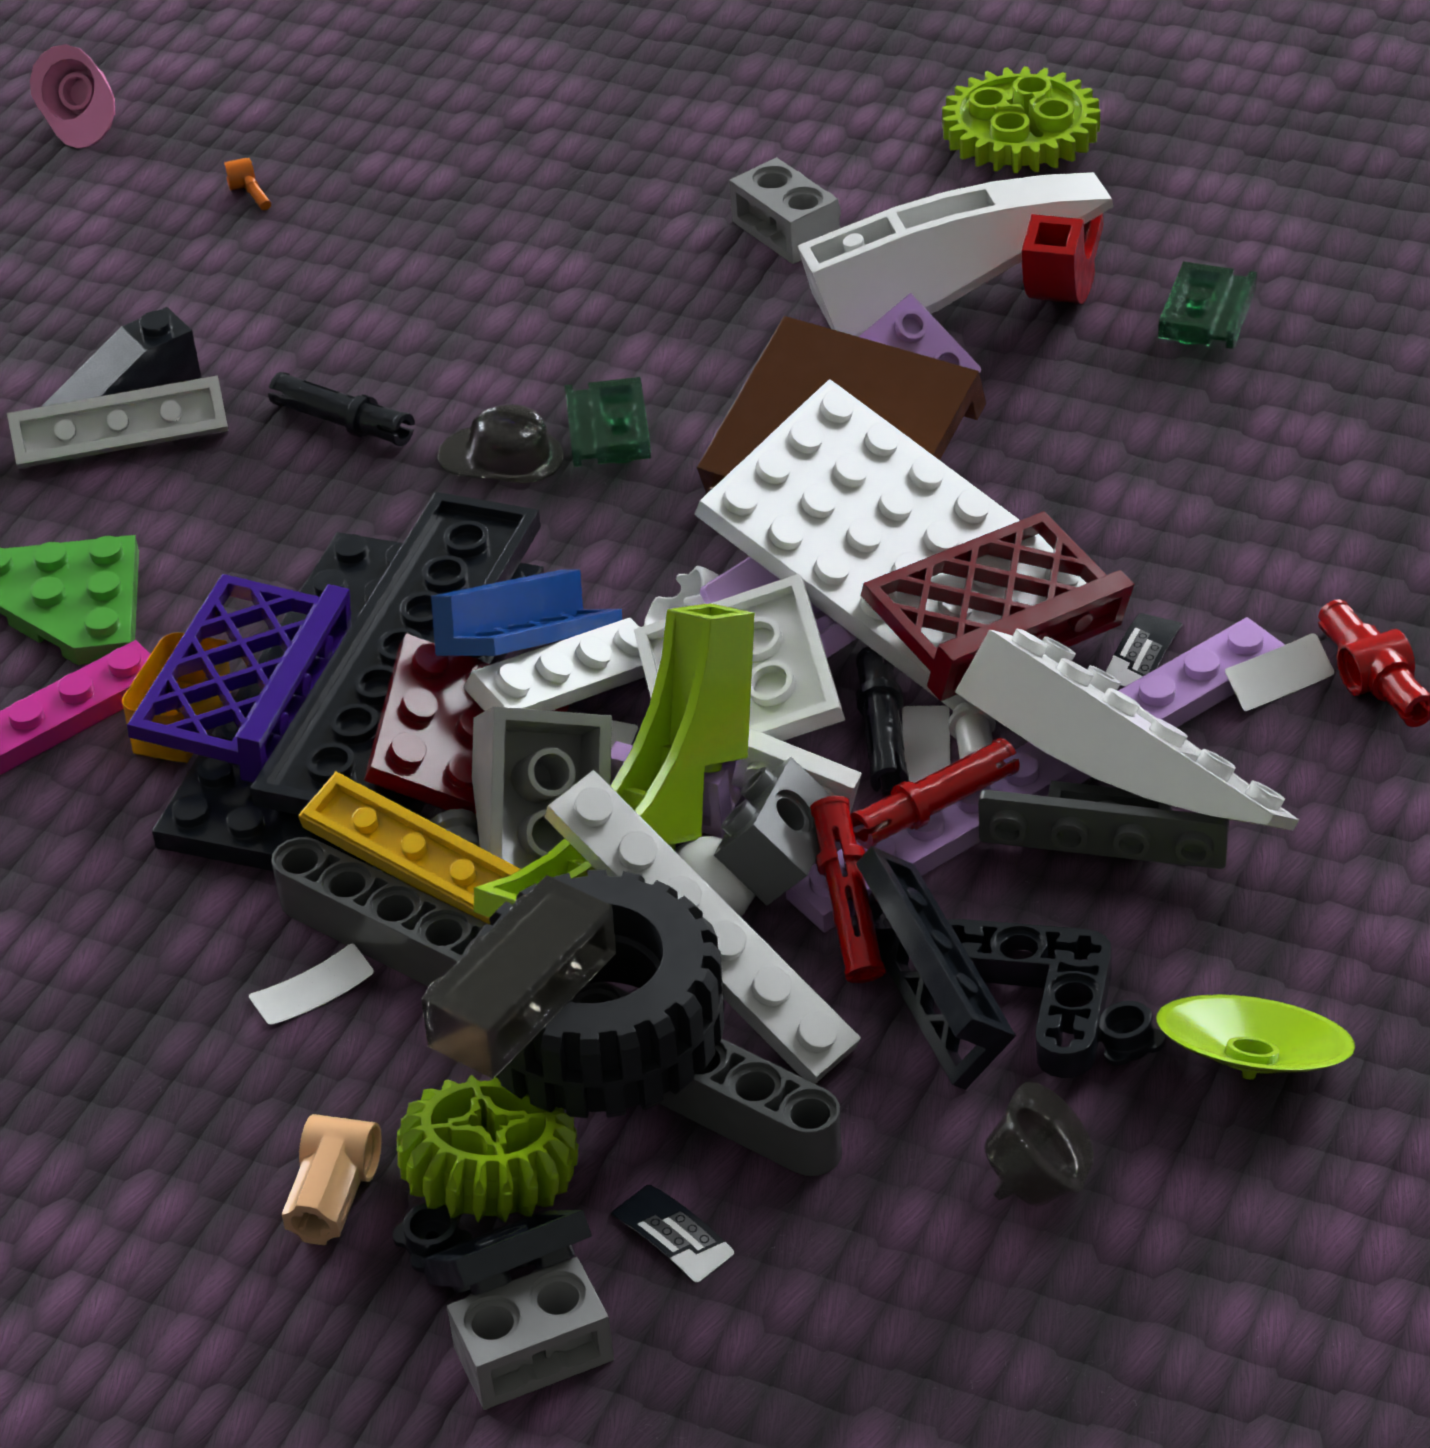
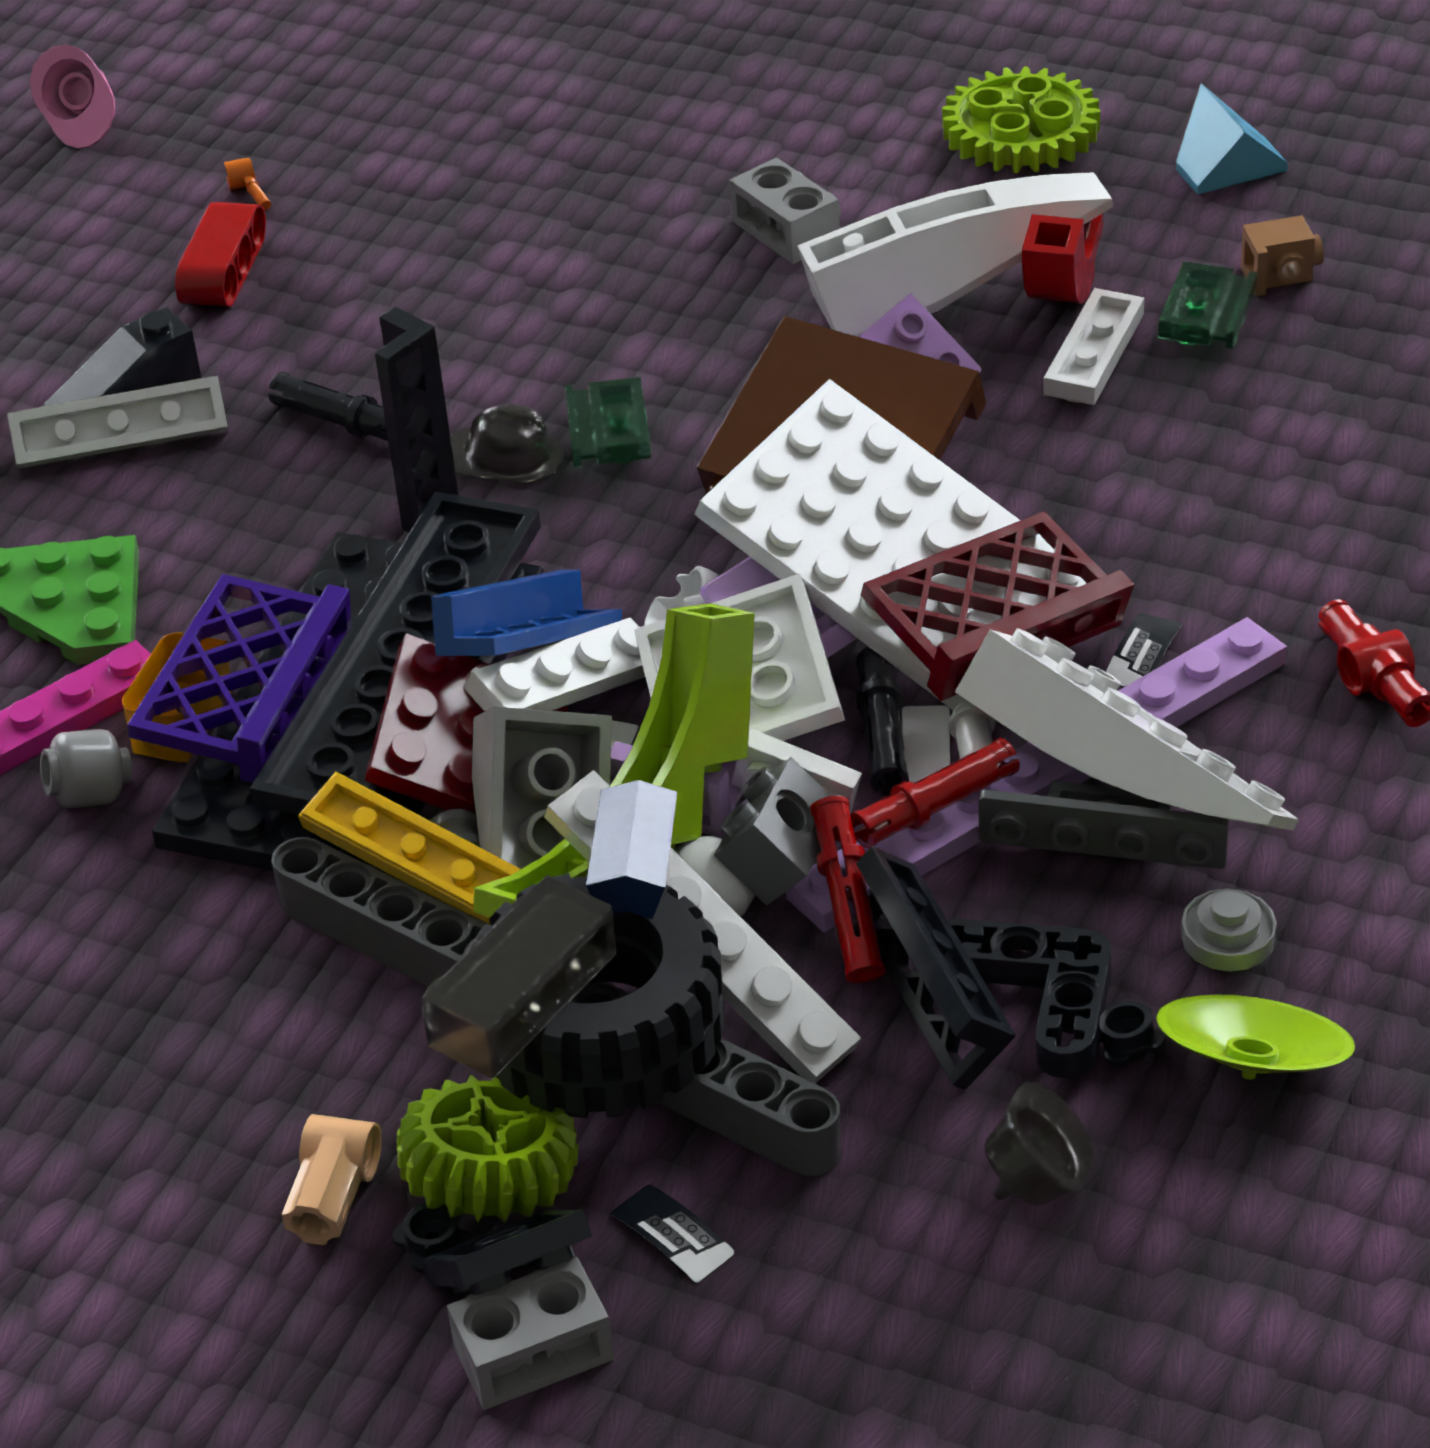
(85, 768): none -> light grey head
(220, 254): none -> red beam
(313, 987): white sticker -> none
(414, 413): none -> black fence
(632, 847): none -> piece
(1093, 346): none -> white plate
(1223, 148): none -> medium azure slope
(1228, 929): none -> light grey plate
(1279, 672): white sticker -> none
(1280, 252): none -> medium nougat brick

